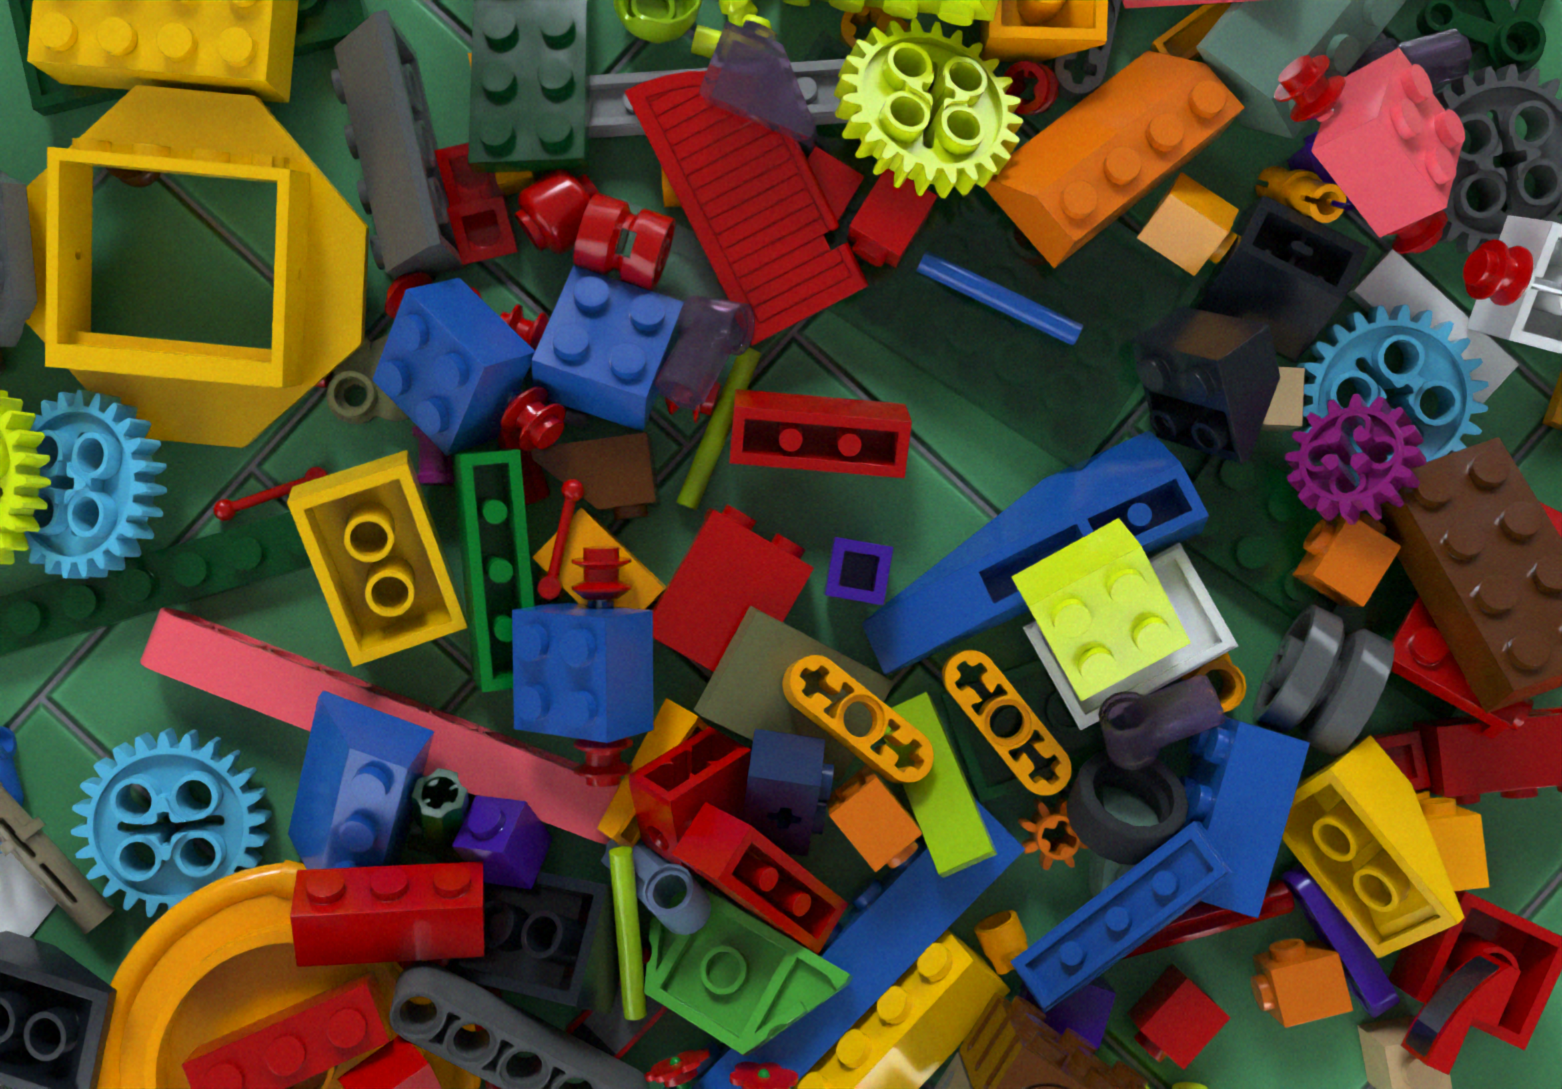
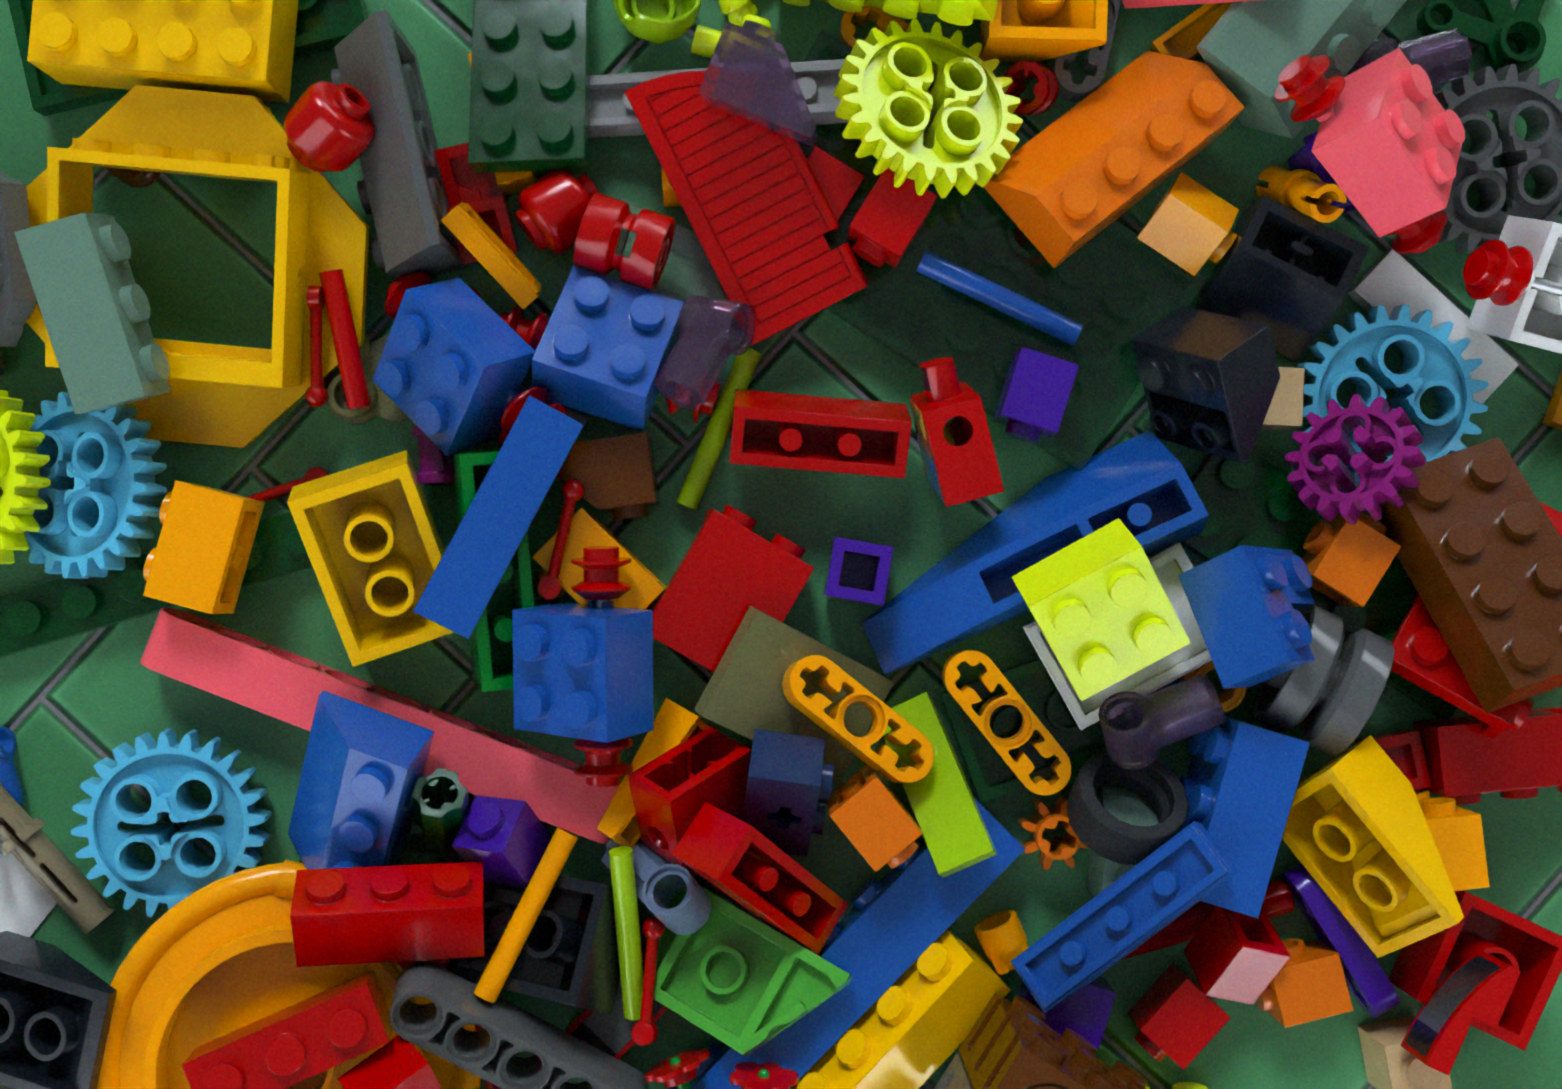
(94, 311): none -> sand green brick
(202, 548): none -> light orange brick
(316, 394): none -> red hinge
(329, 127): none -> red head
(345, 338): none -> red piece
(493, 254): none -> light orange tile
(498, 517): none -> blue tile
(525, 916): none -> light orange bar
(645, 1030): none -> red hinge
(959, 453): none -> red torso
(1034, 395): none -> dark purple brick
(1236, 955): none -> red brick
(1251, 613): none -> blue brick

